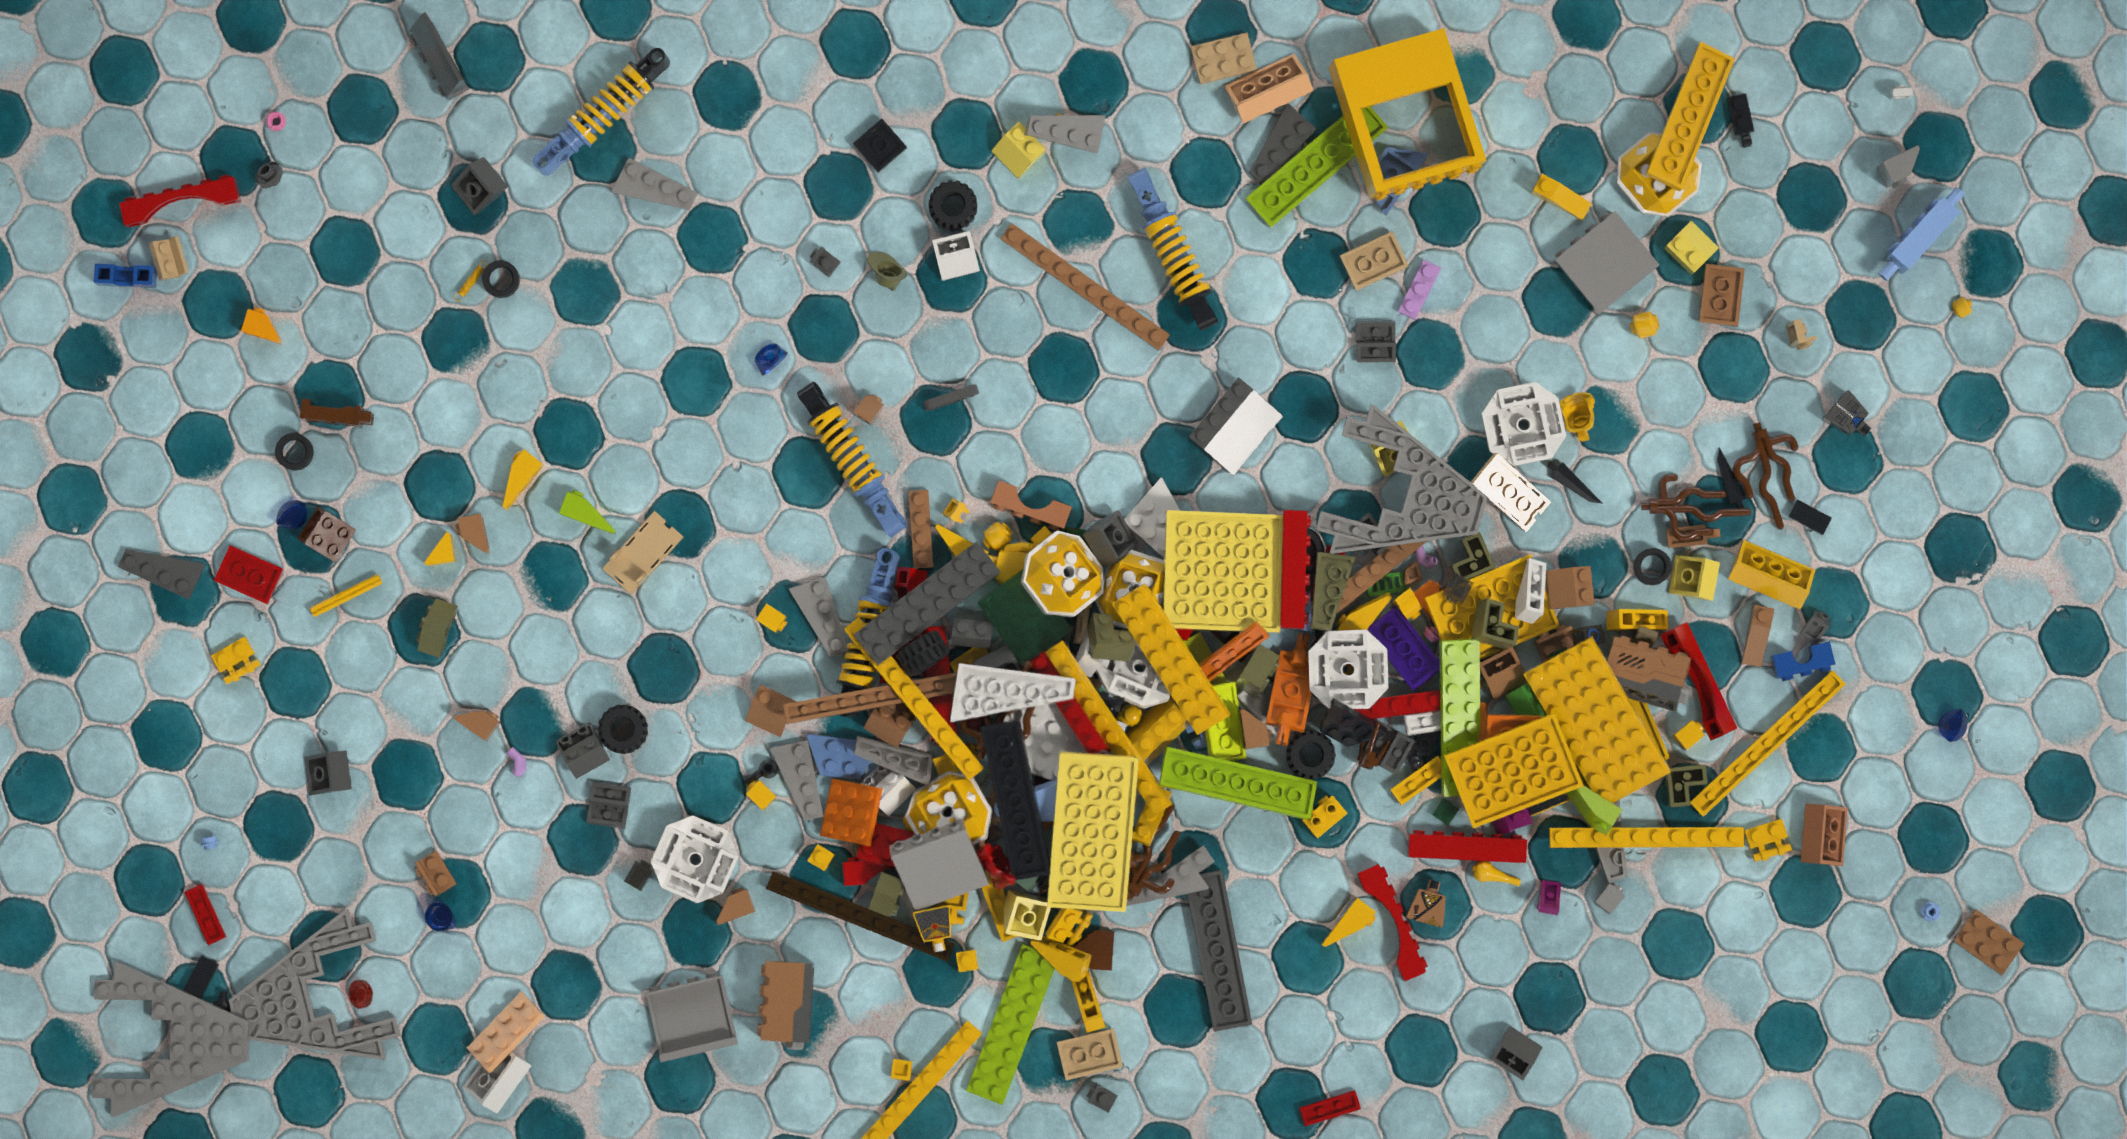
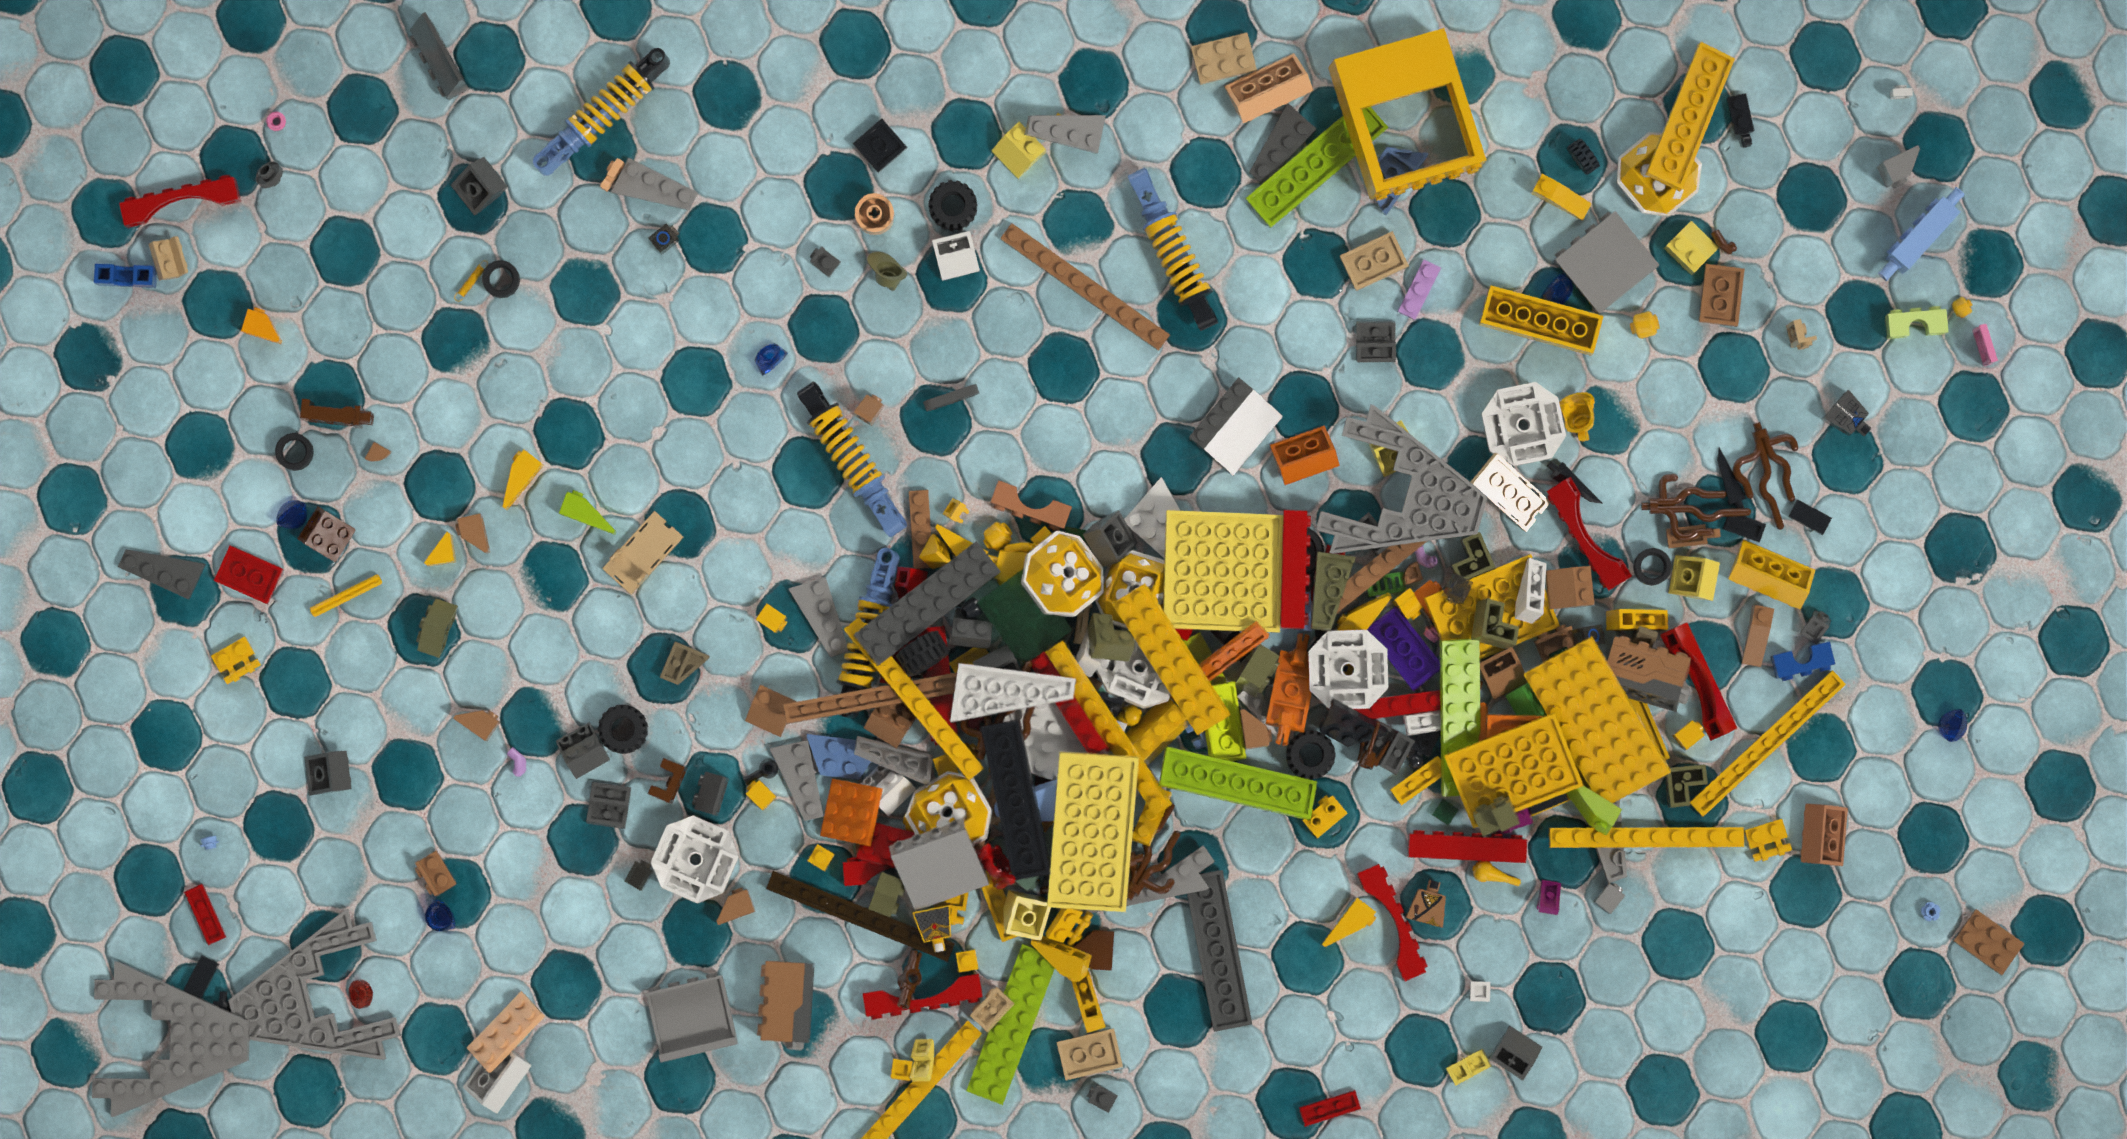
(377, 453): none -> medium nougat tile
(614, 170): none -> light nougat plate
(664, 238): none -> clear smoke brick
(673, 782): none -> reddish brown panel
(682, 663): none -> dark tan wing
(710, 793): none -> dark grey slope
(872, 225): none -> light nougat brick
(914, 974): none -> reddish brown pin
(923, 1060): none -> light yellow slope
(935, 553): none -> yellow slope
(964, 988): none -> red arch
(970, 608): none -> black bar
(991, 1009): none -> tan bracket
(1304, 455): none -> orange slope
(1468, 1067): none -> light yellow slope
(1480, 991): none -> white plate
(1496, 815): none -> olive brick
(1541, 320): none -> yellow brick
(1558, 290): none -> clear blue piece
(1567, 501): none -> red arch
(1583, 156): none -> black wheel
(1722, 244): none -> reddish brown arm
(1744, 527): none -> black tile
(1933, 320): none -> yellowish green arch
(1985, 345): none -> bright pink tile

